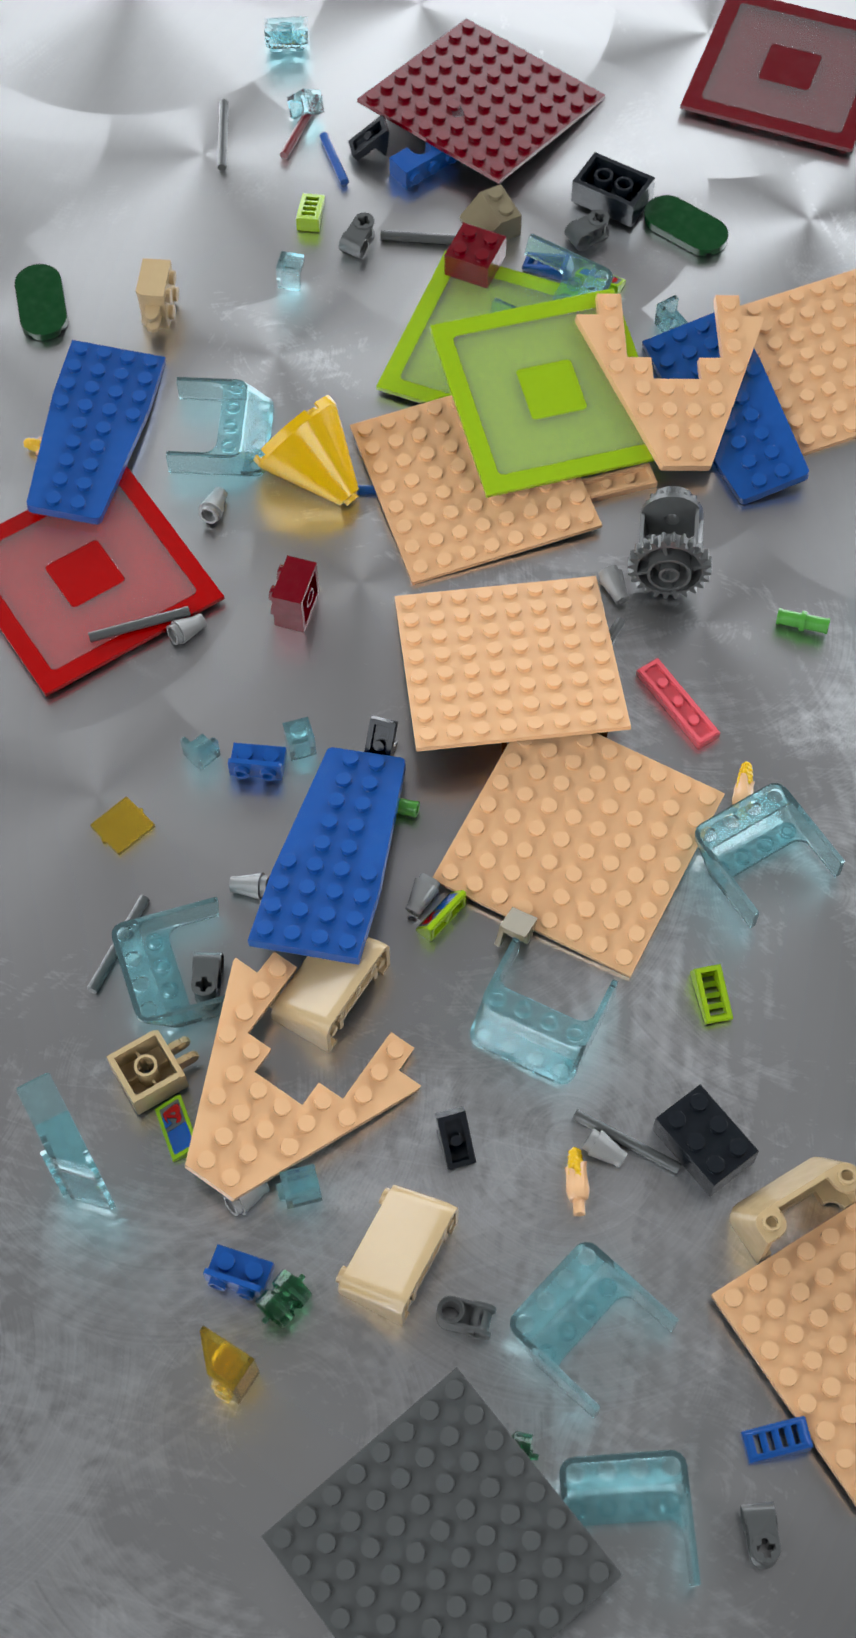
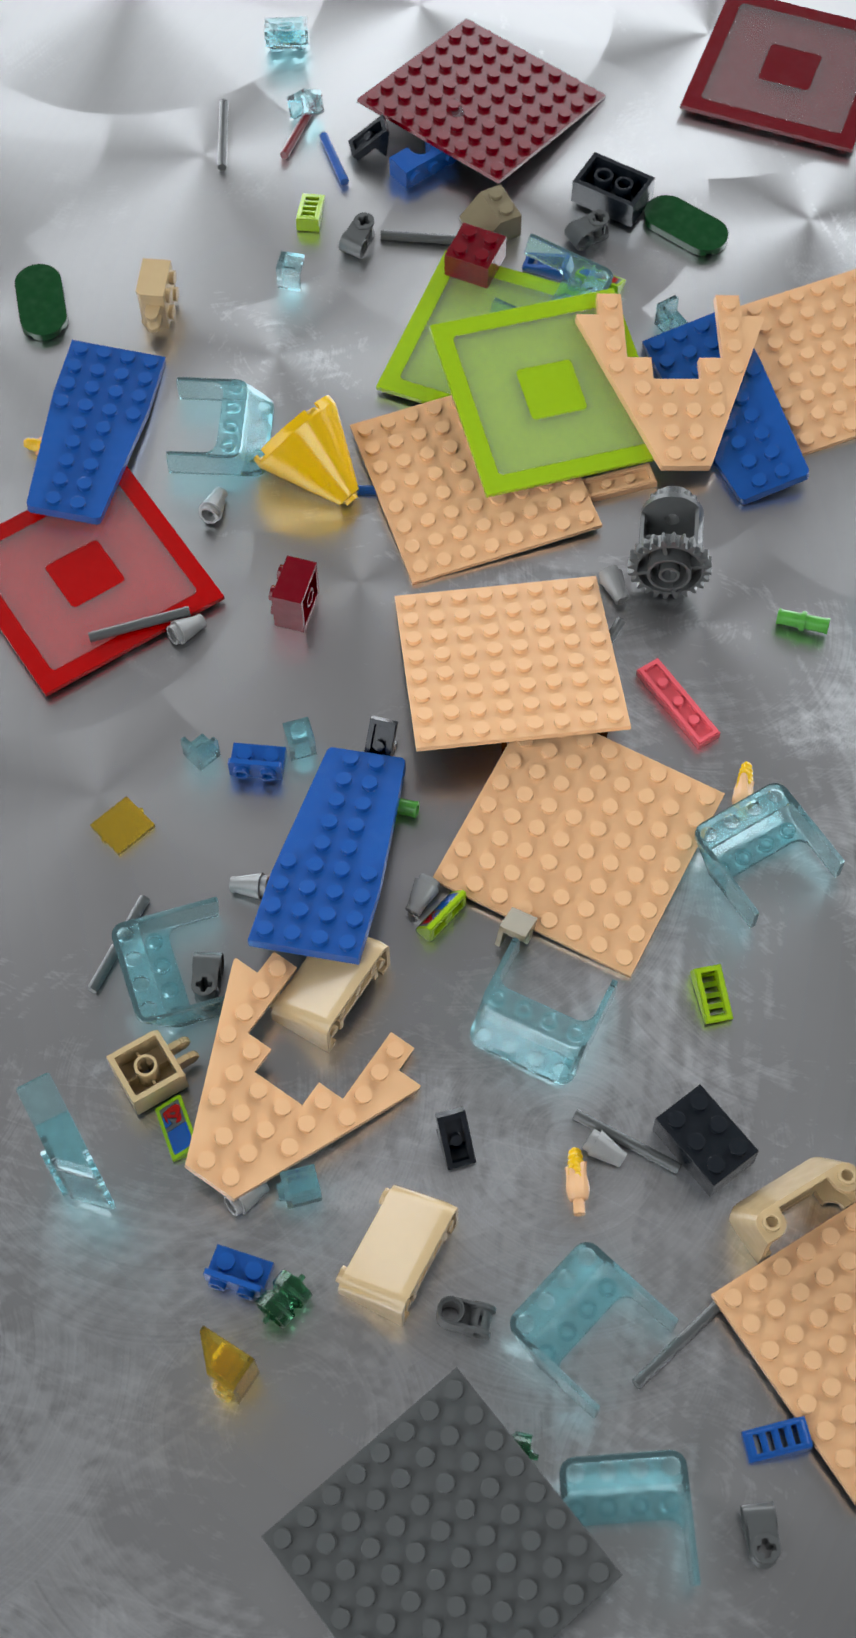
(676, 1345): none -> dark grey bar

